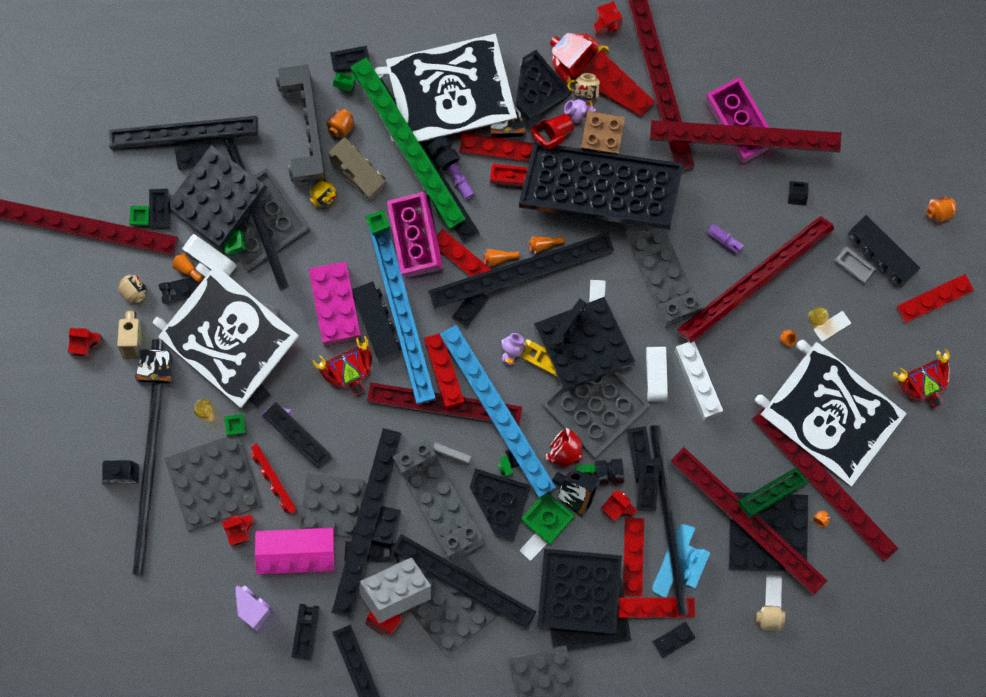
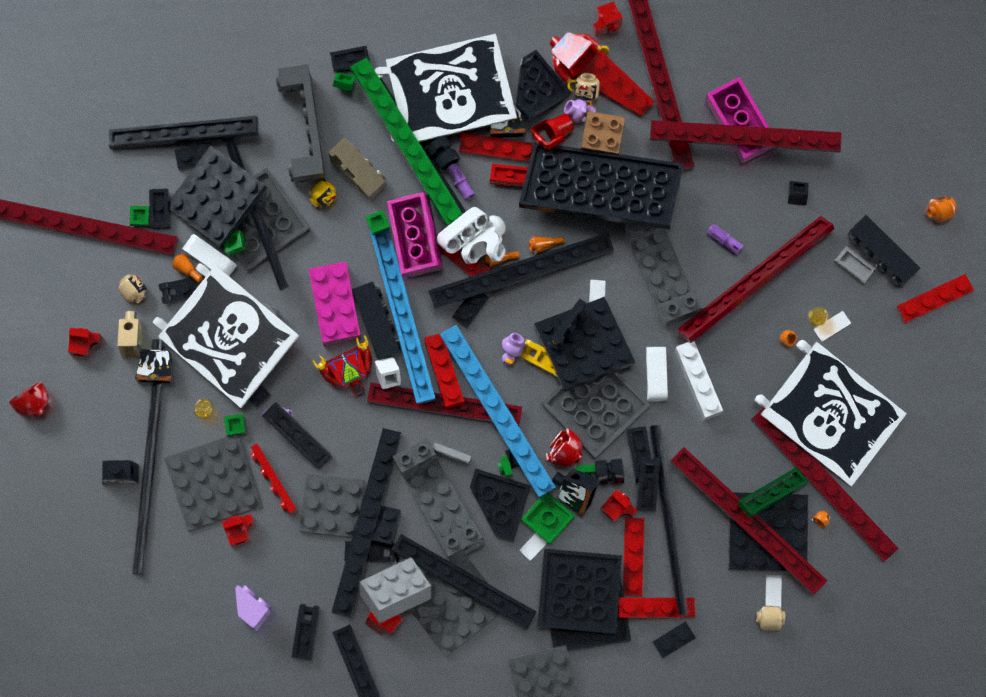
(30, 401): none -> red cylinder
(294, 550): dark pink slope -> none
(340, 123): orange head -> none
(388, 372): none -> white brick
(463, 230): none -> white beam
(486, 242): none -> white piece
(692, 562): medium azure plate -> none
(926, 380): torso -> none

